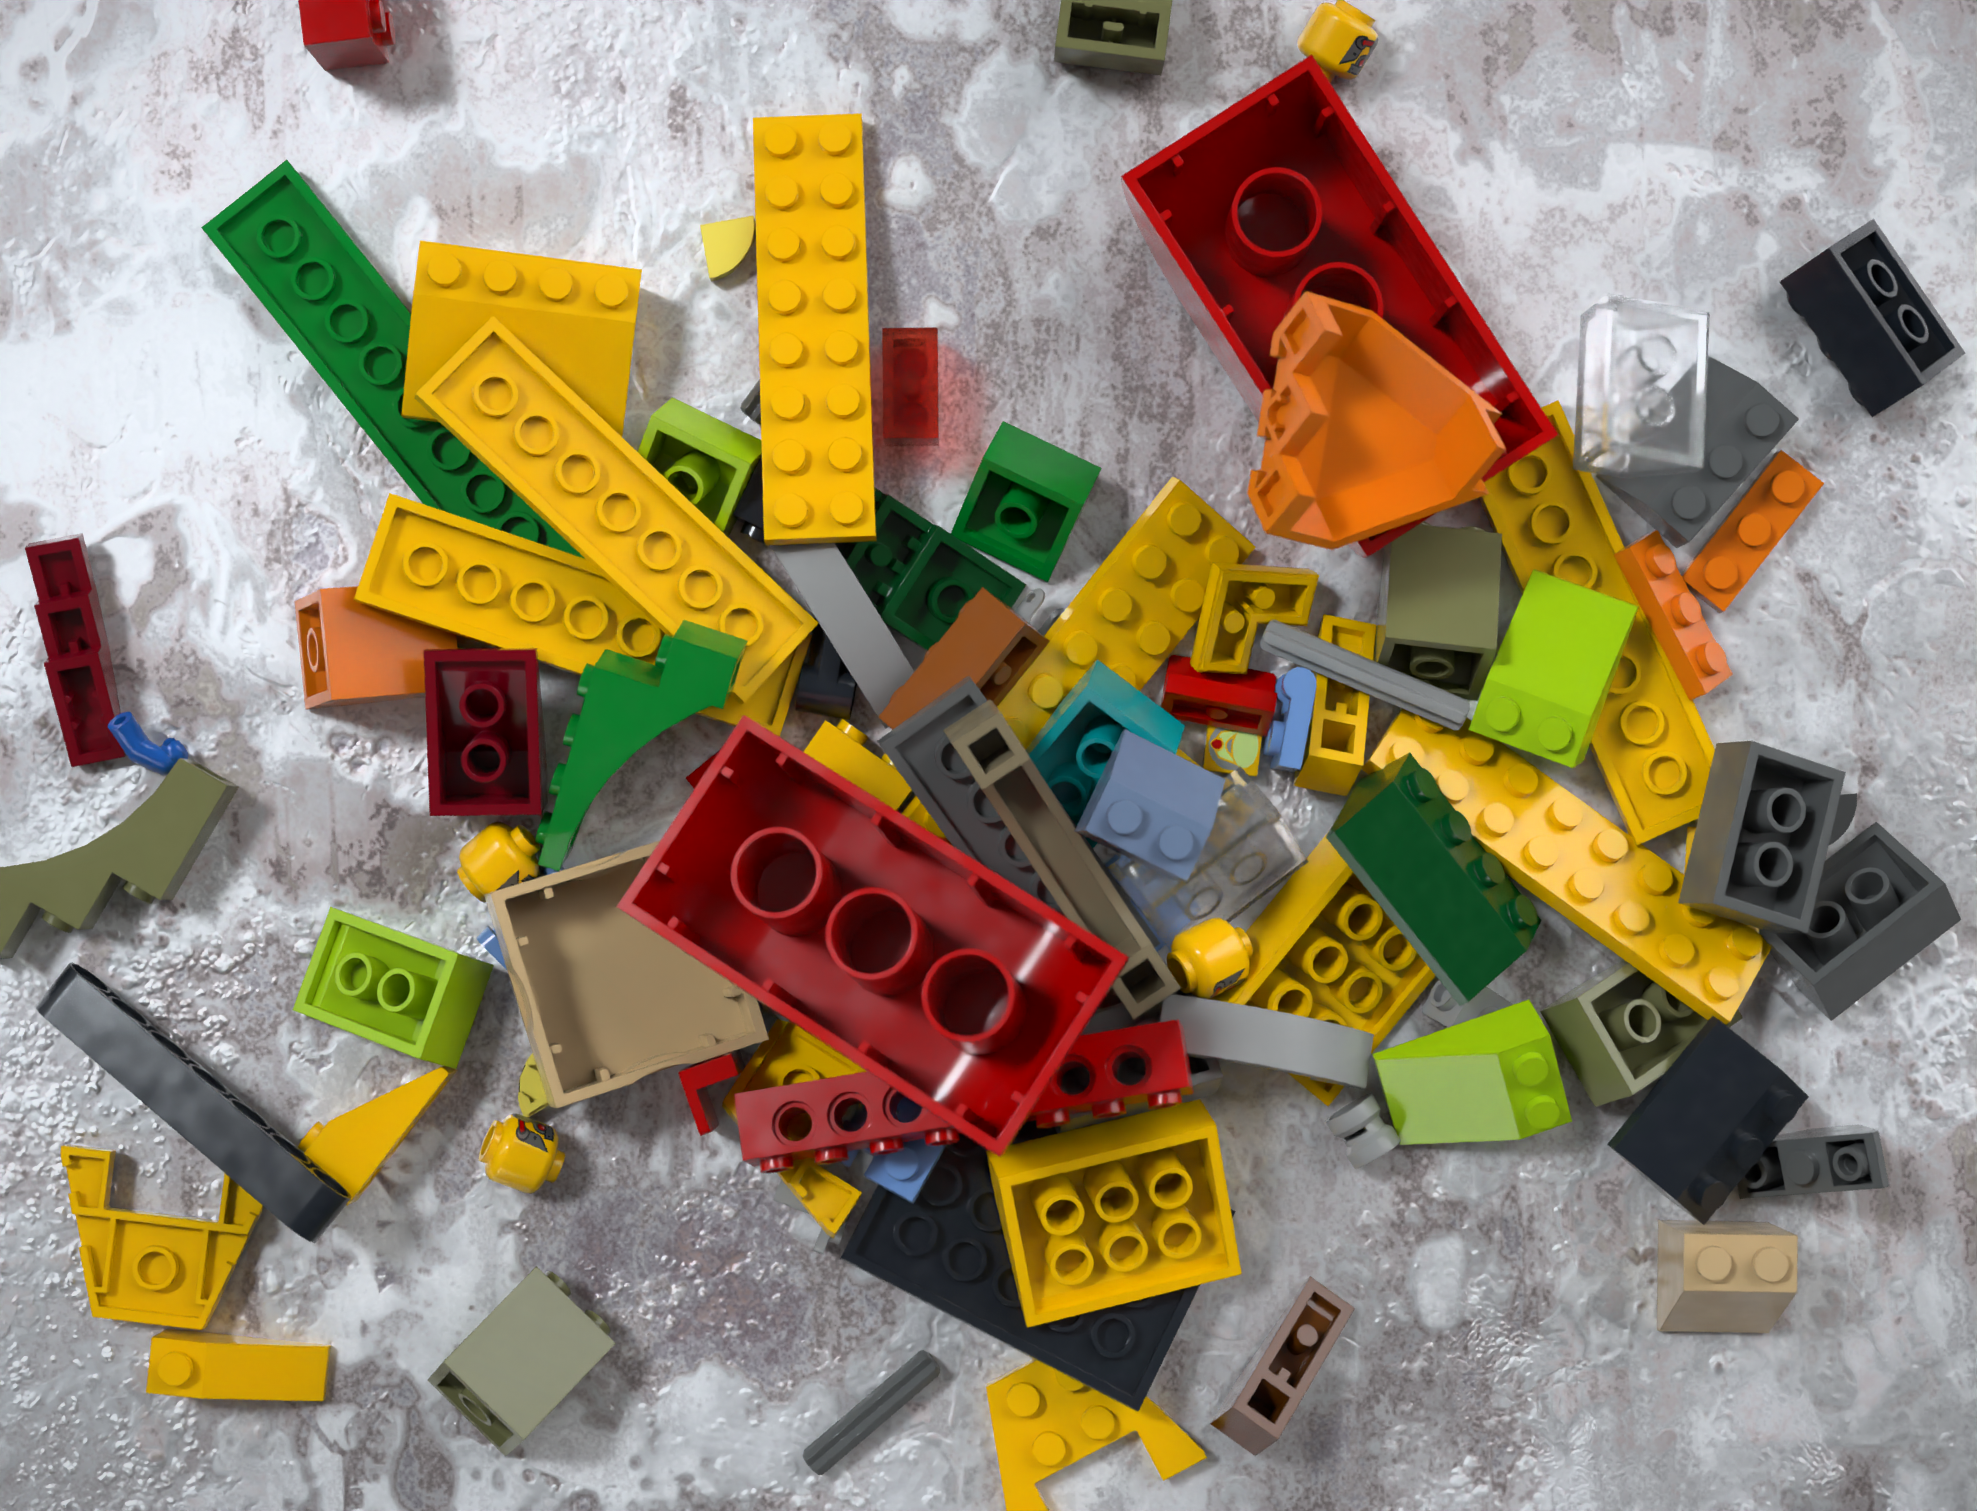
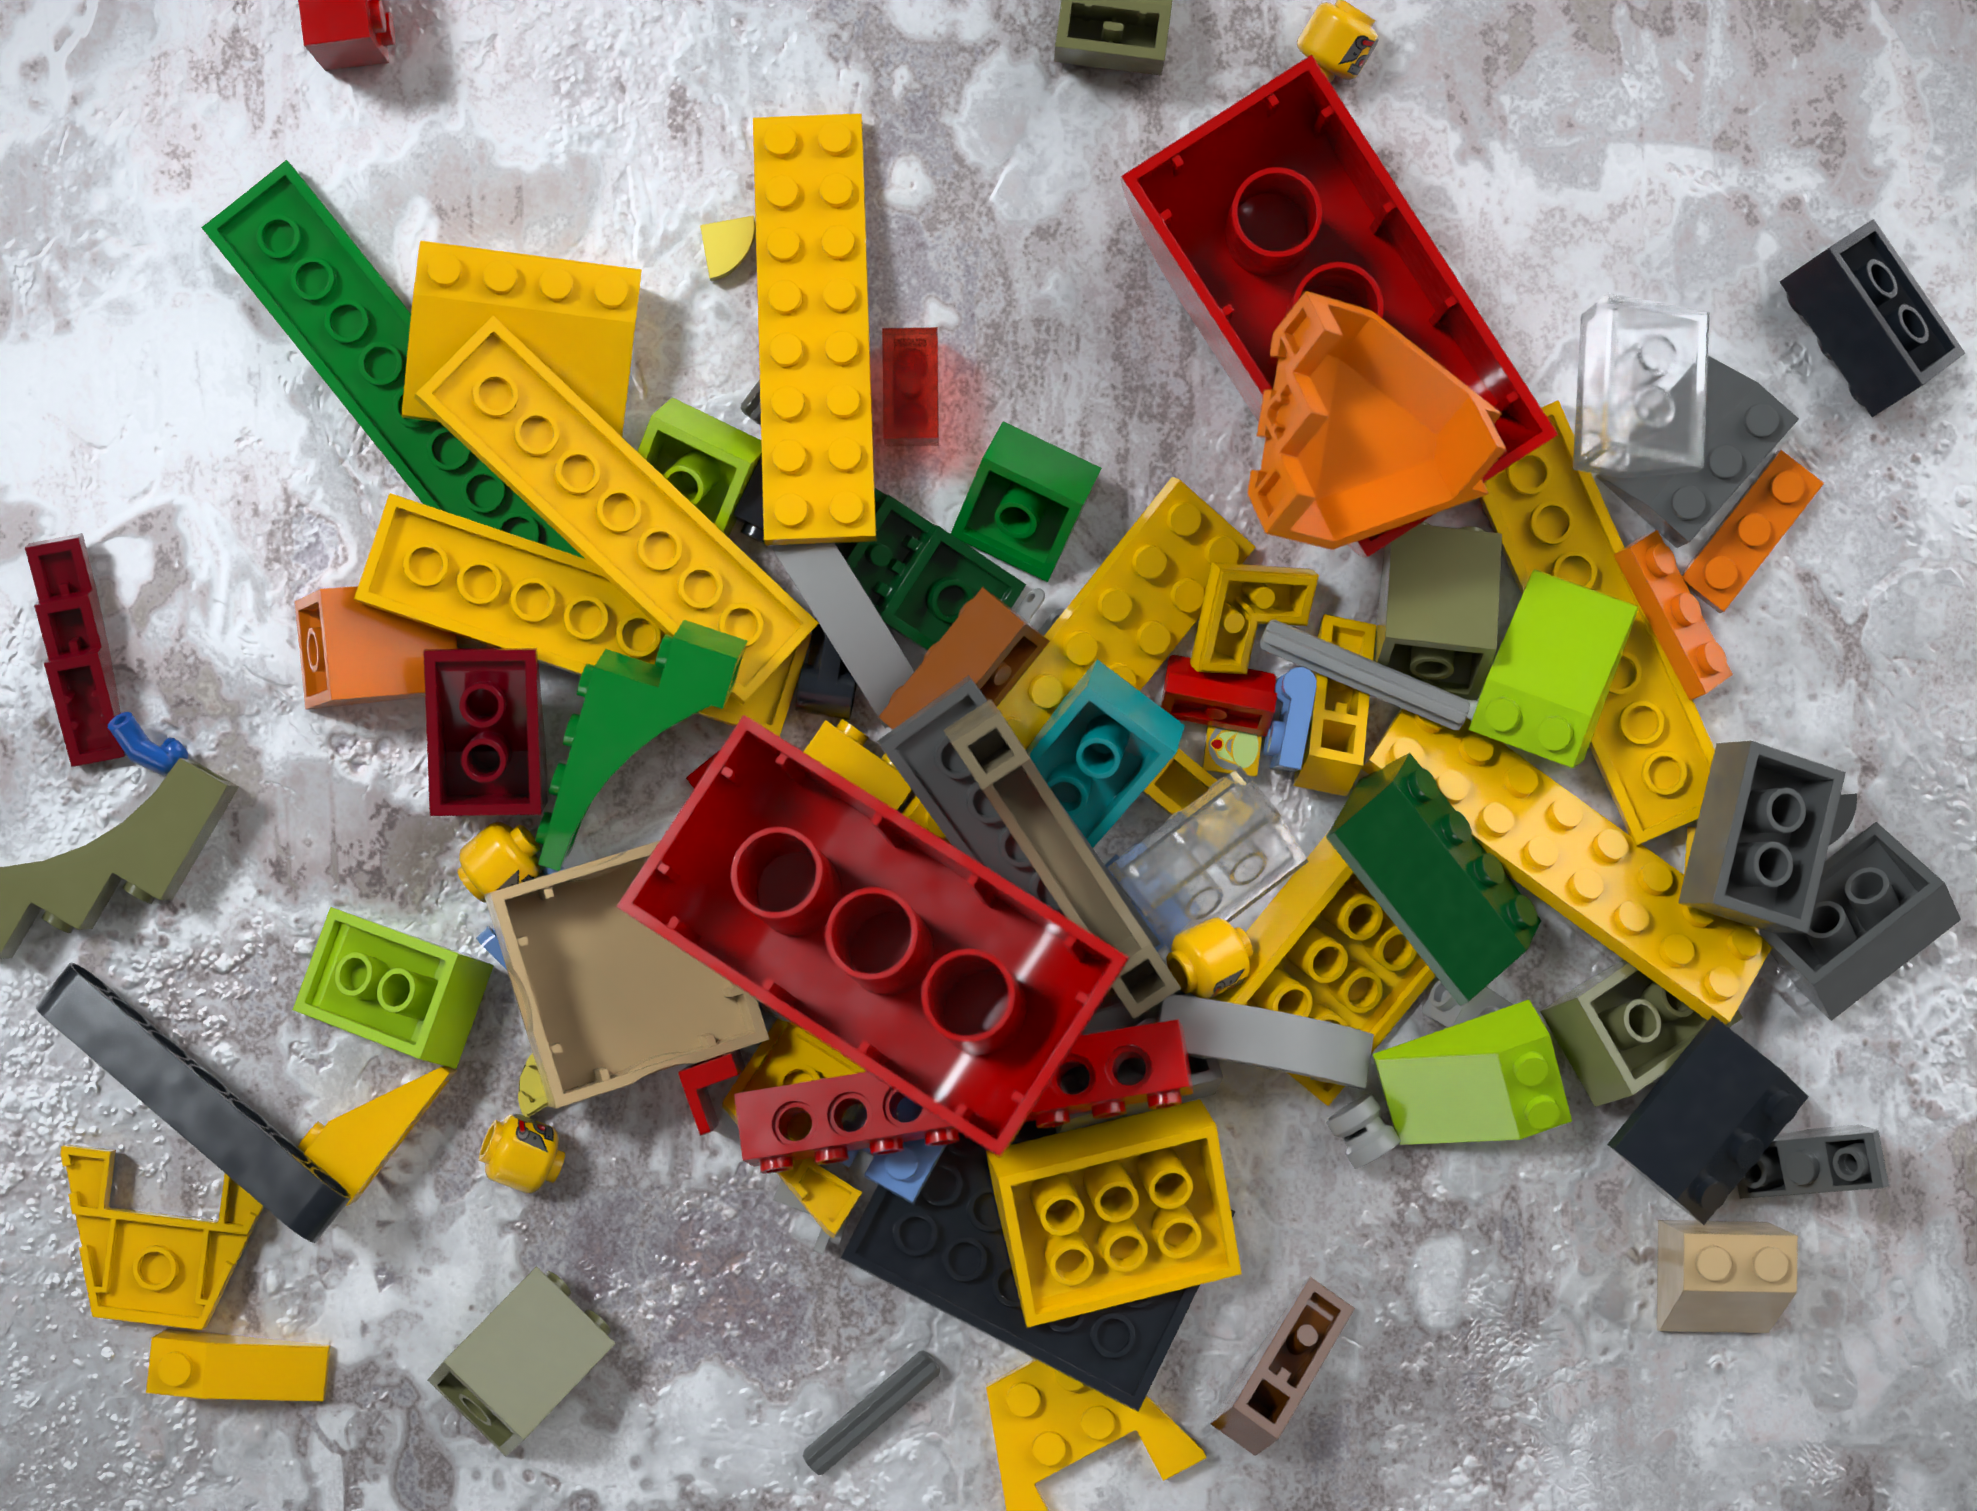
(1153, 807): sand blue slope -> none

